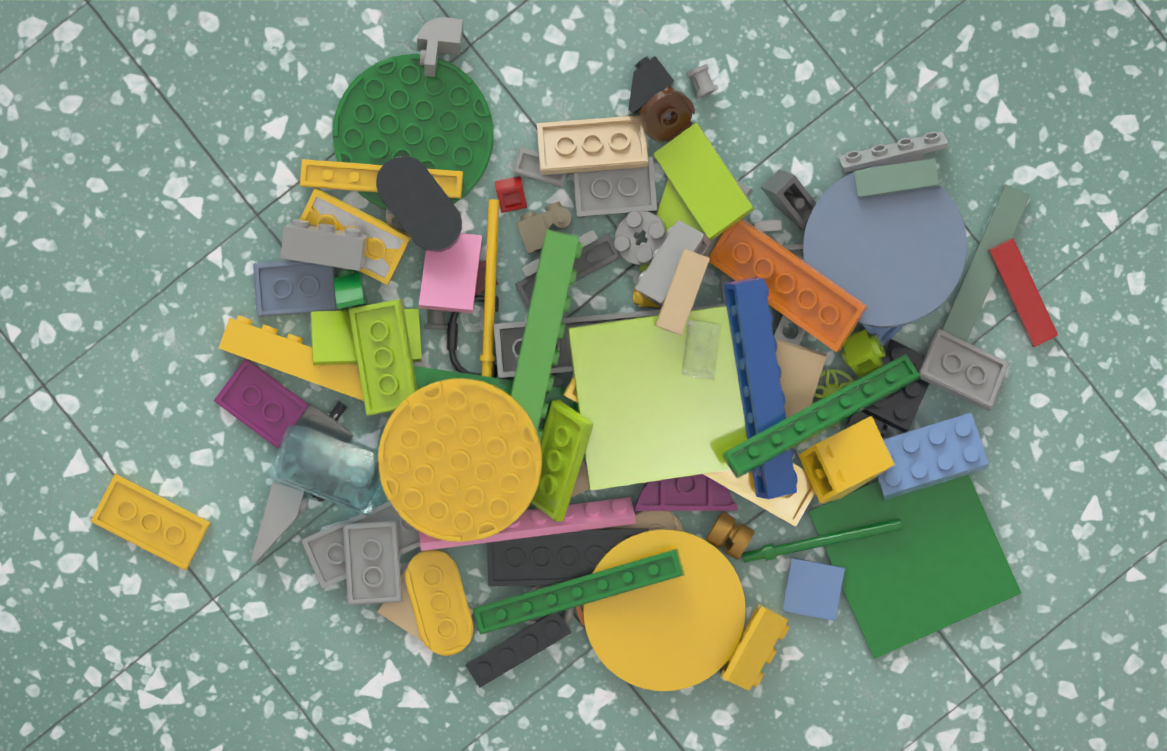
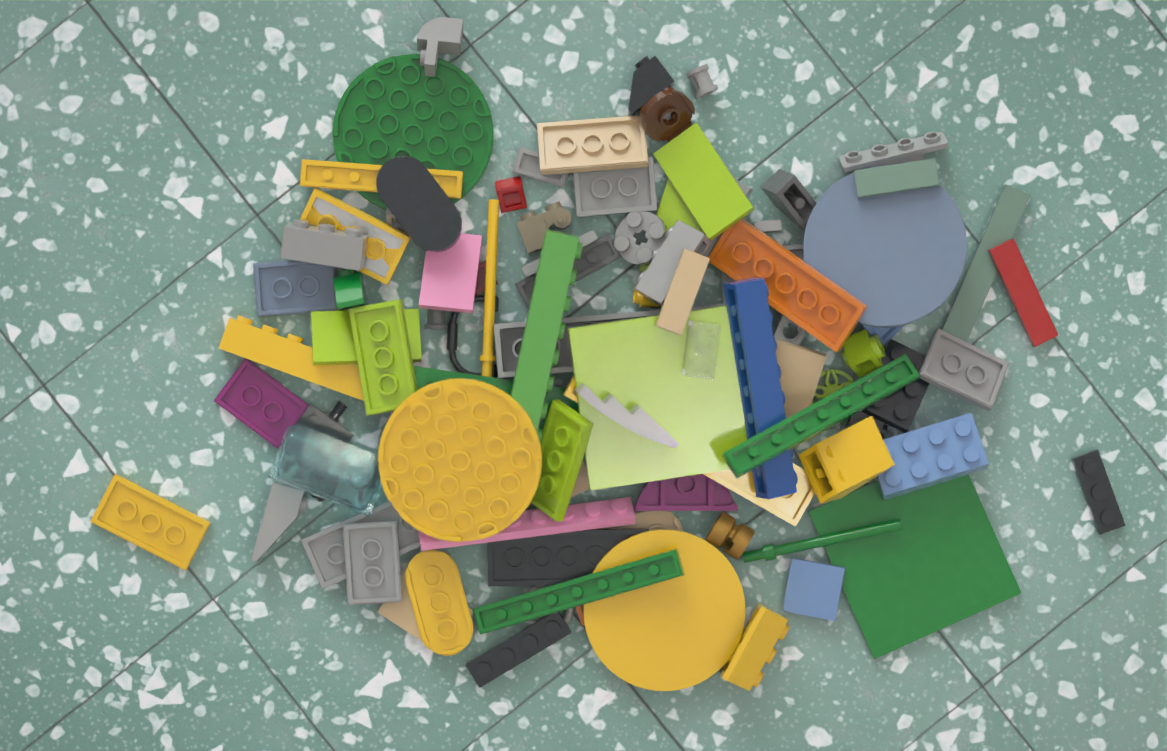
(634, 420): none -> slope
(1098, 491): none -> black plate

